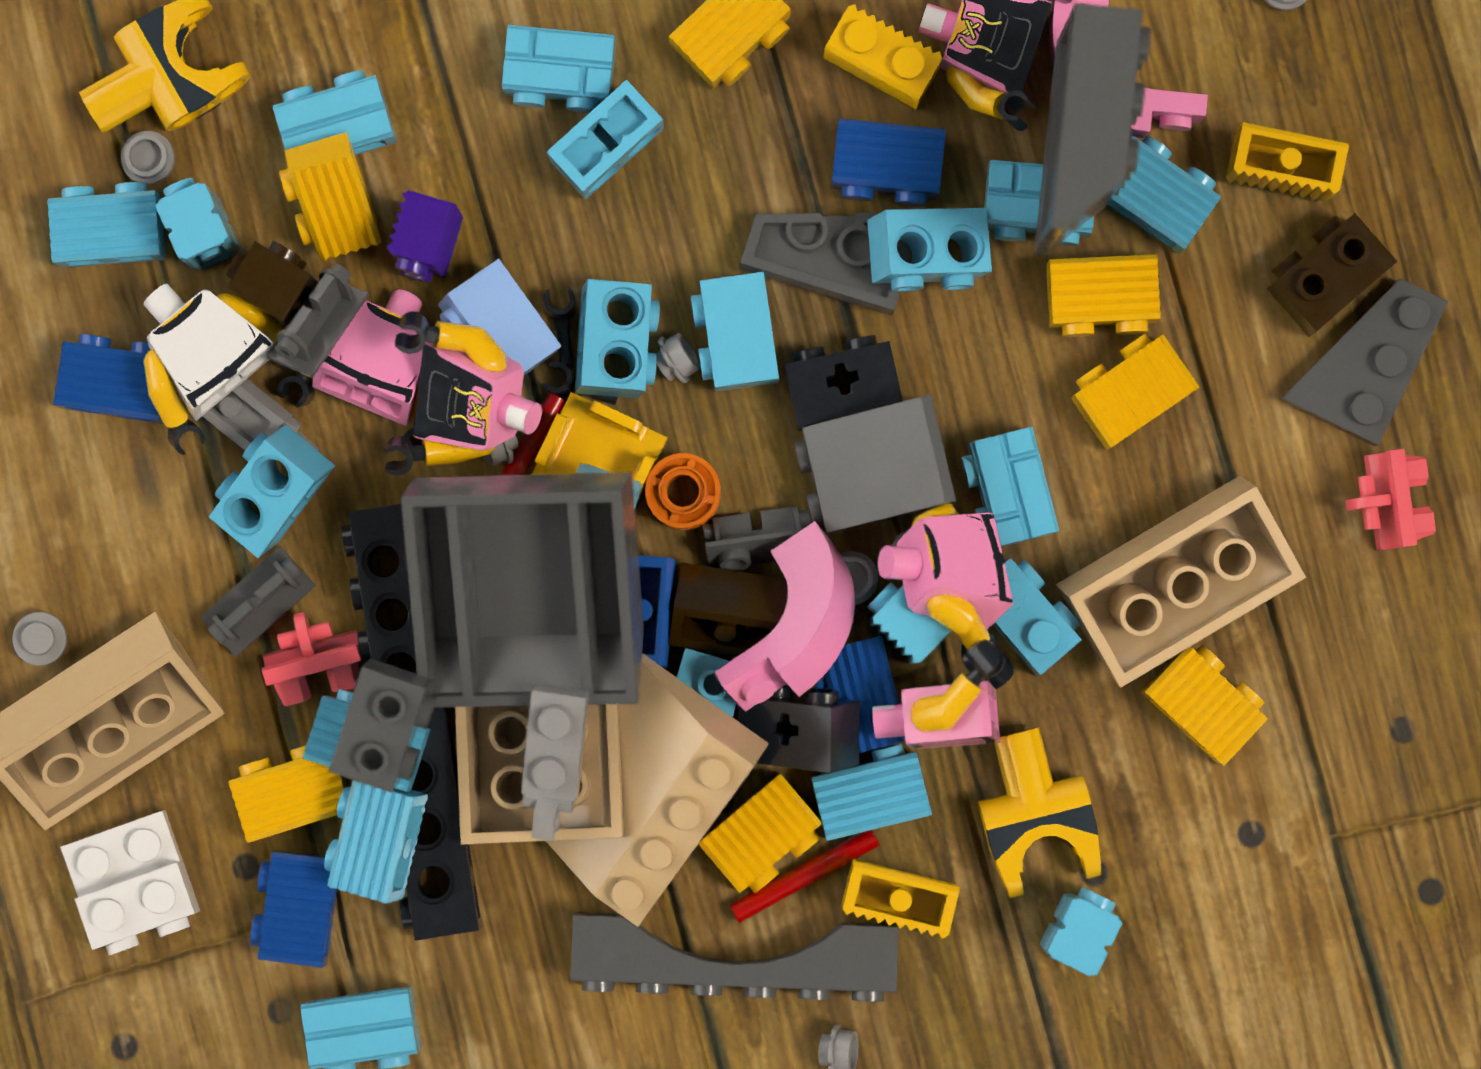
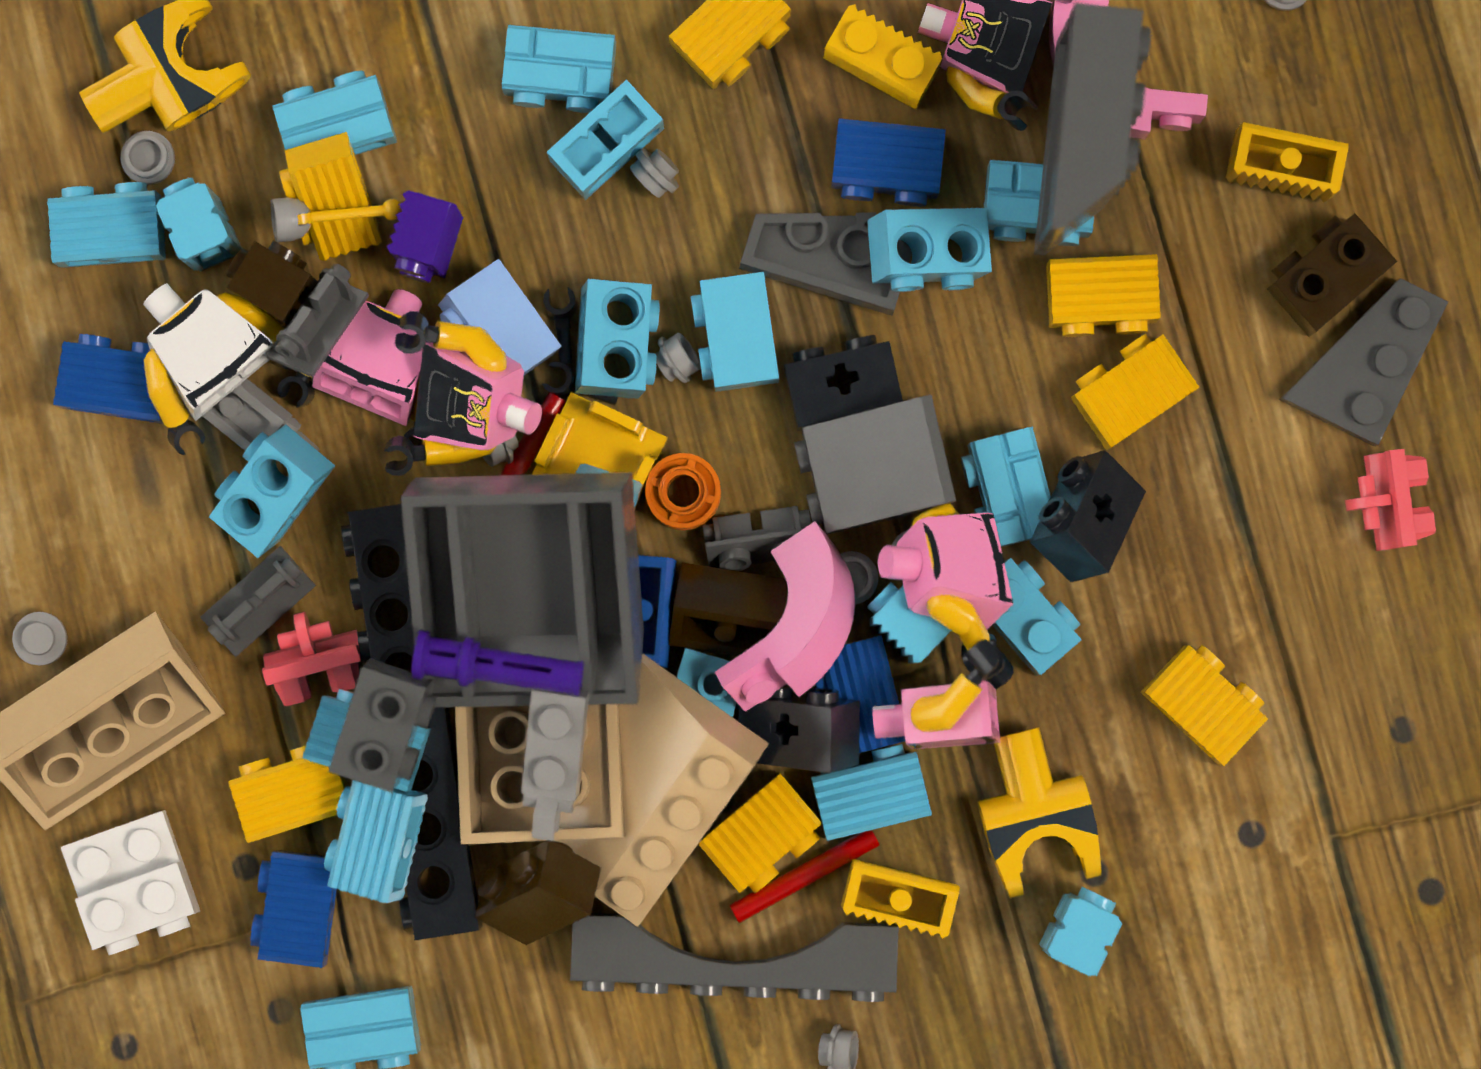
(293, 218): none -> hinge
(471, 662): none -> dark purple pin
(537, 892): none -> dark brown brick
(655, 172): none -> light grey plate
(1087, 516): none -> black brick
(1165, 197): medium azure brick -> none
(1181, 580): tan slope -> none

